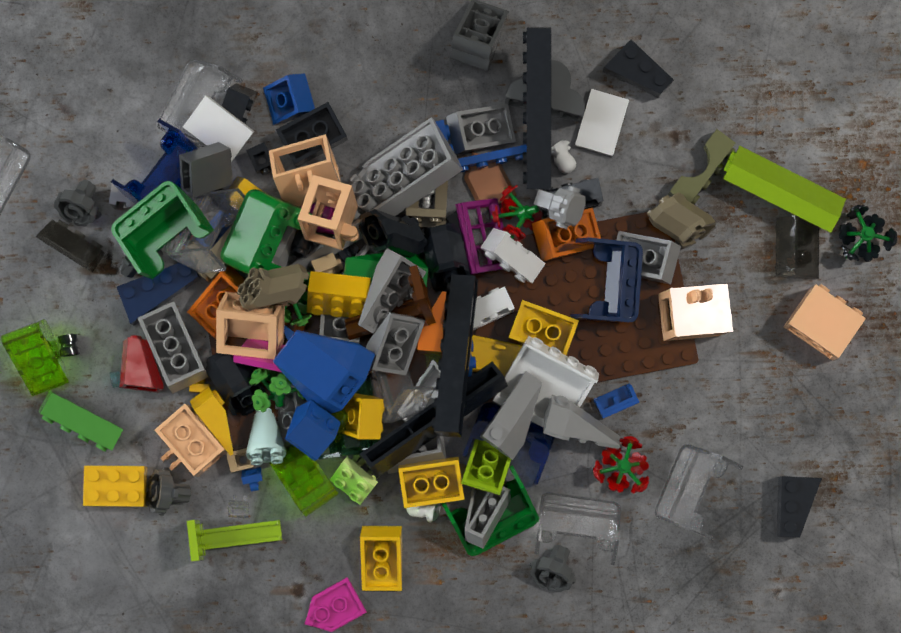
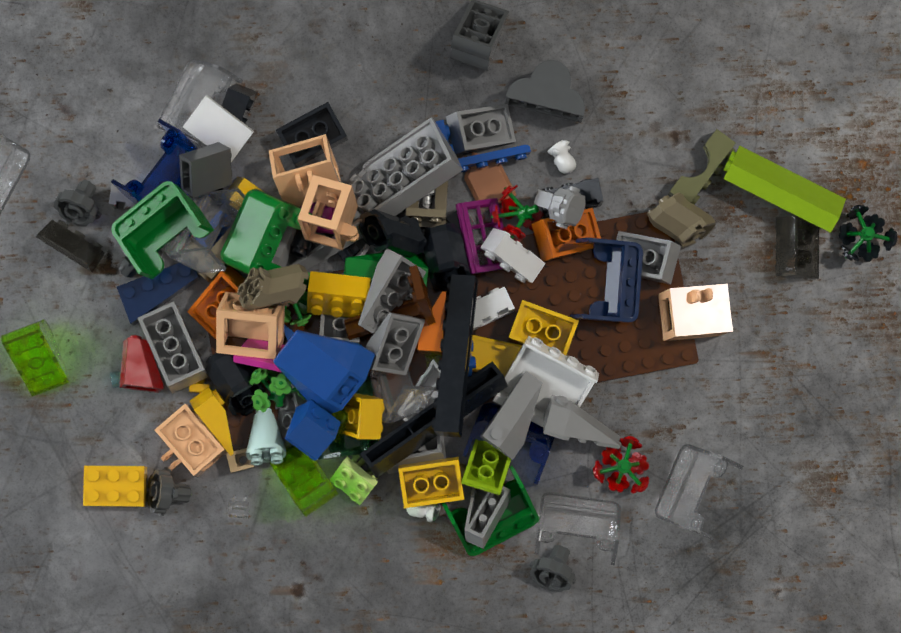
(68, 340): black wheel -> none
(80, 421): bright green wedge -> none
(204, 539): lime bracket -> none
(252, 478): blue tile -> none
(257, 152): black brick -> none
(288, 98): blue slope -> none
(327, 264): tan brick -> none
(335, 607): dark pink tile -> none
(381, 558): yellow slope -> none
(538, 107): black brick -> none
(601, 122): white tile -> none
(616, 401): blue hinge -> none
(638, 69): black wedge -> none
(794, 504): black wedge -> none
(825, 321): light nougat container -> none

